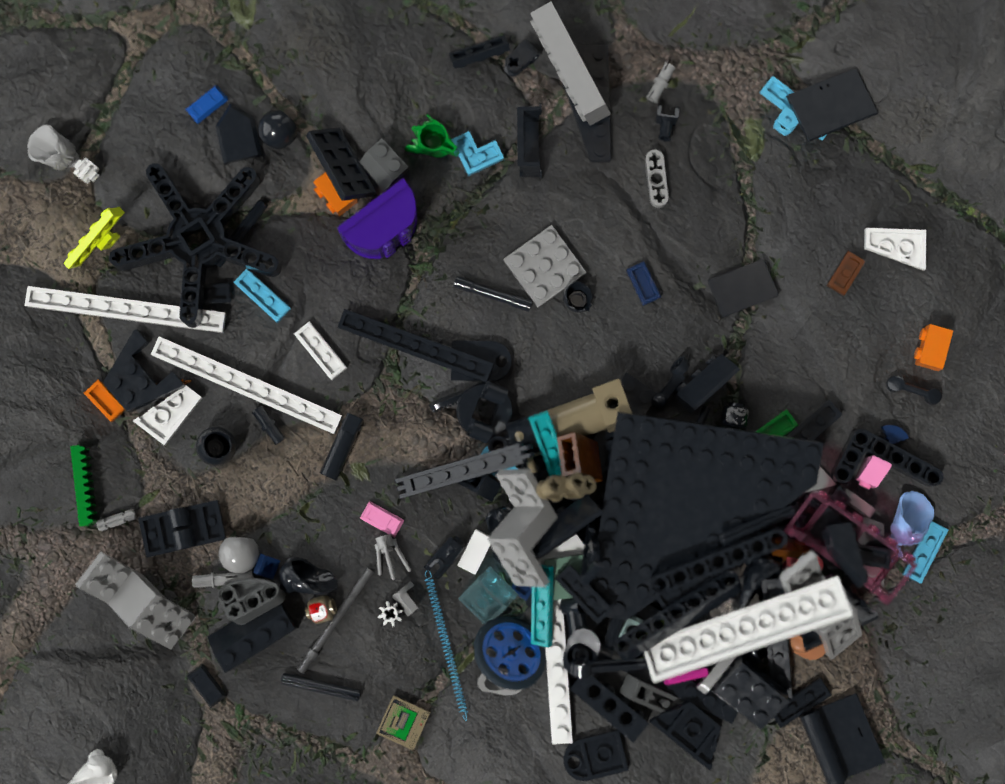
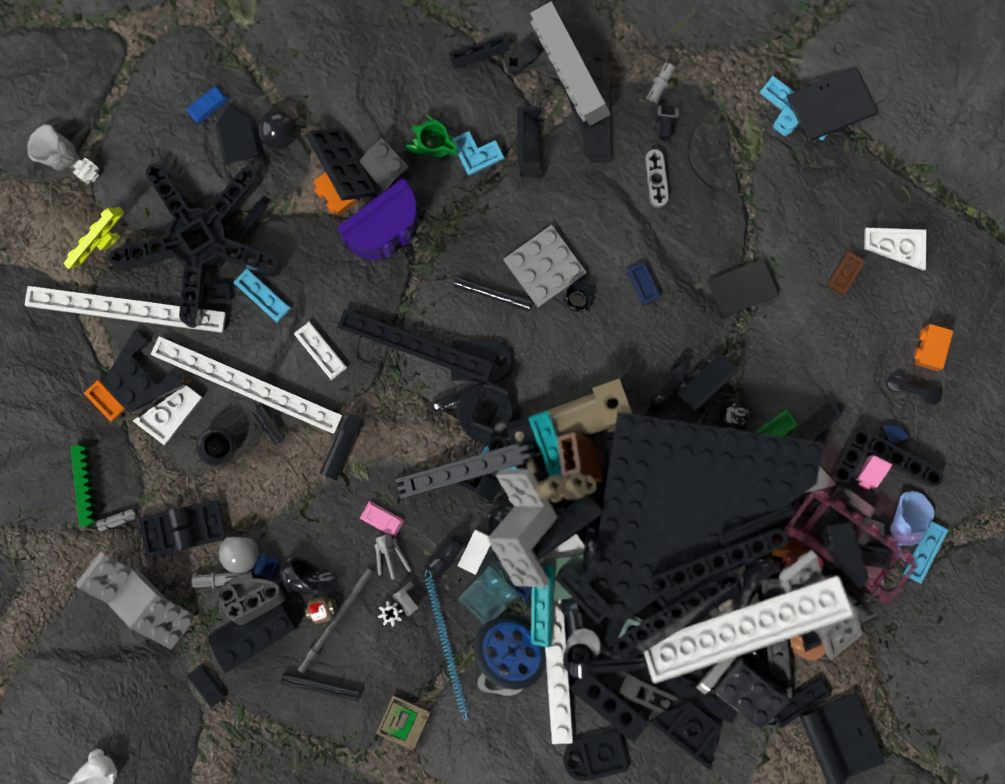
(698, 673): dark pink plate -> none

